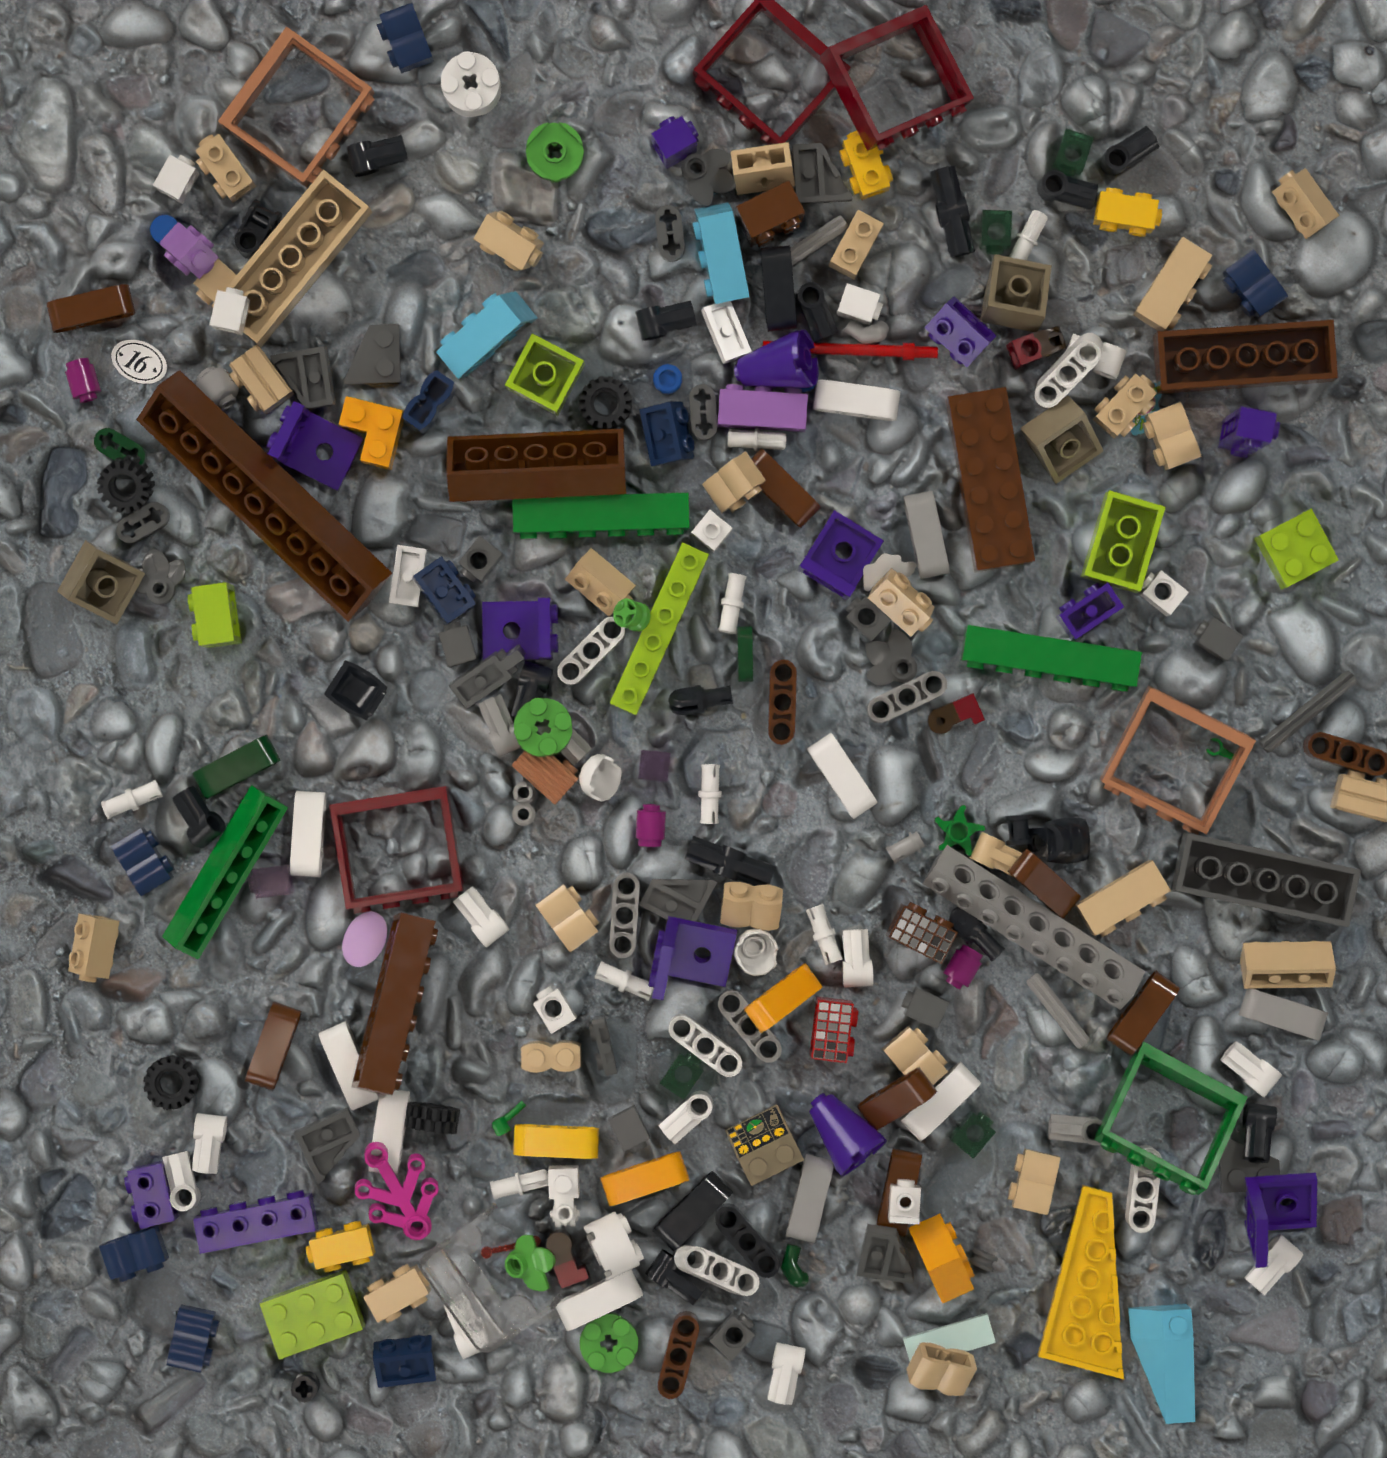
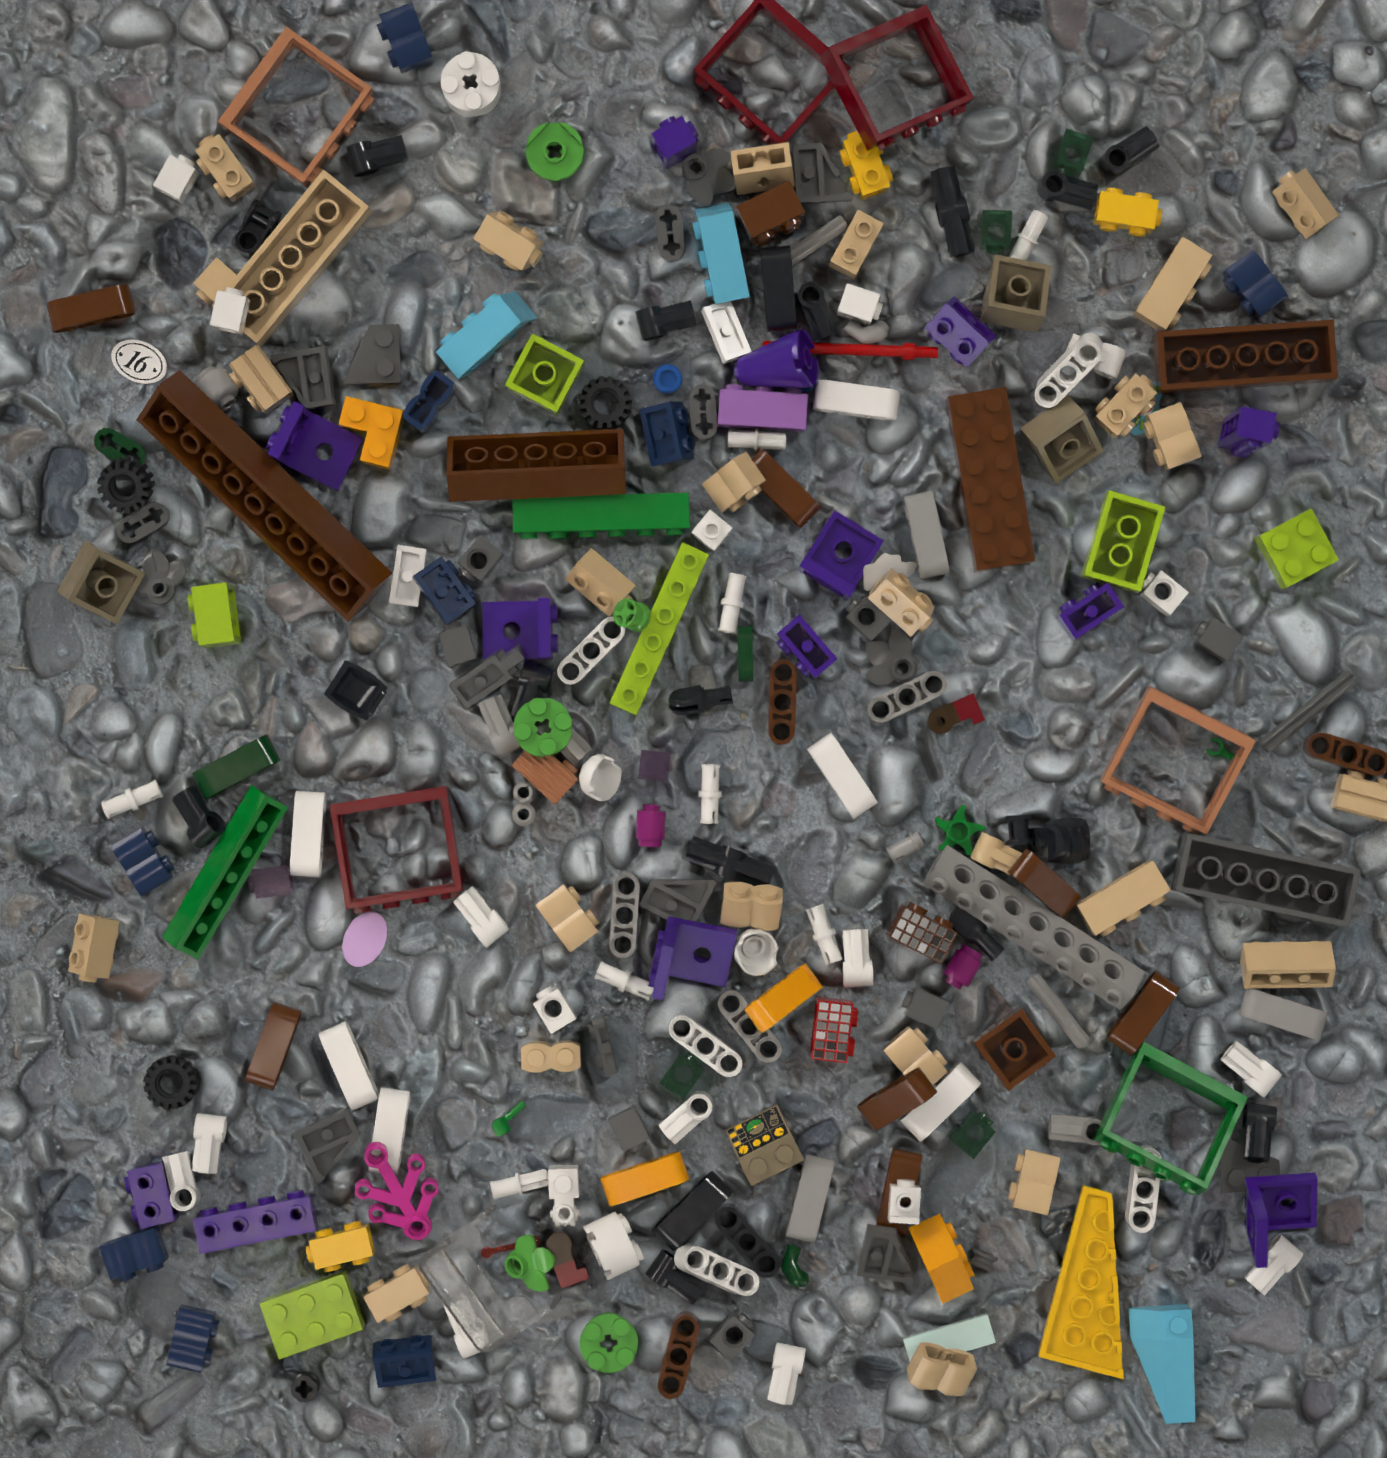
(82, 380): magenta brick -> none
(161, 226): blue tile -> none
(189, 250): medium lavender brick -> none
(394, 1003): reddish brown brick -> none
(432, 1117): black tyre -> none
(556, 1141): yellow beam -> none
(598, 1300): white beam -> none
(806, 646): none -> dark purple brick
(844, 1133): dark purple cone -> none
(1013, 1048): none -> reddish brown brick
(1036, 346): leg -> none
(1050, 656): green brick -> none

